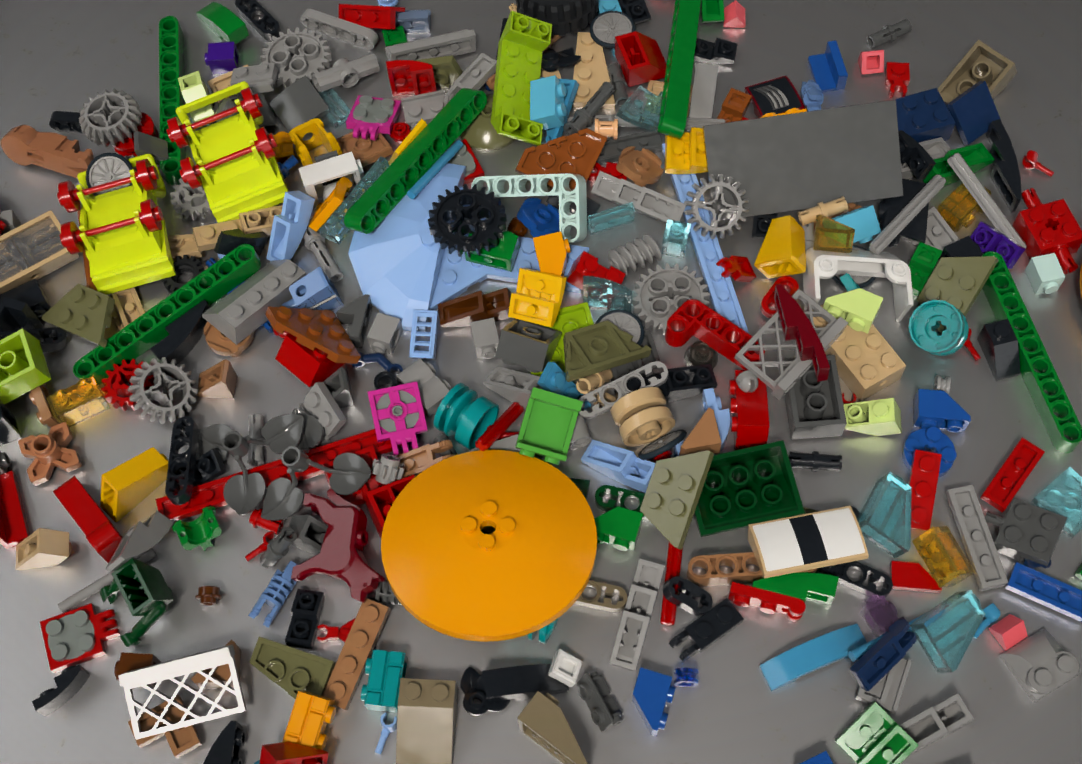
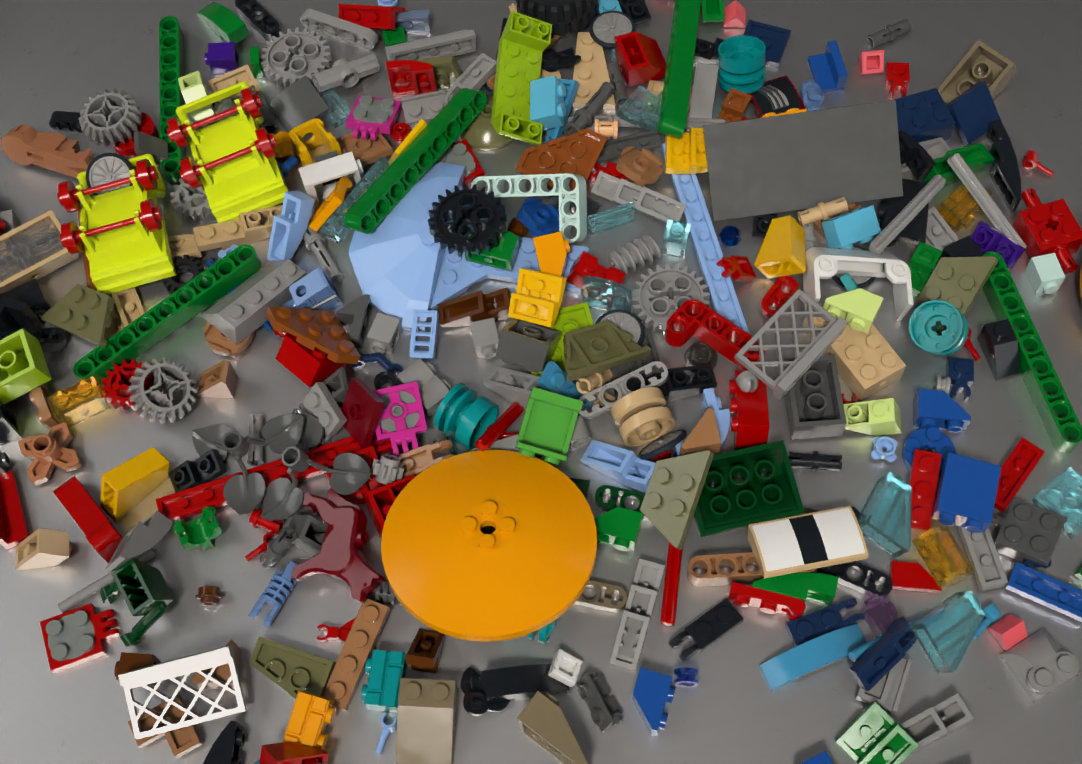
(67, 683): black slope -> none
(177, 460): black beam -> none
(182, 335): black slope -> none
(231, 239): black slope -> none
(255, 62): none -> green tile
(259, 77): light grey plate -> none
(305, 618): black slope -> none
(362, 411): none -> dark red plate
(426, 651): none -> reddish brown slope
(434, 169): dark azure bar -> none
(687, 597): black beam -> none
(717, 195): light grey gear -> none
(730, 236): none -> clear blue plate
(742, 63): none -> teal wheel
(773, 38): none -> dark blue tile
(798, 327): dark red slope -> none
(822, 622): none -> dark blue hinge
(832, 235): clear yellow slope -> none
(884, 442): none -> light blue plate
(961, 374): none -> dark blue plate
(966, 493): none -> blue brick

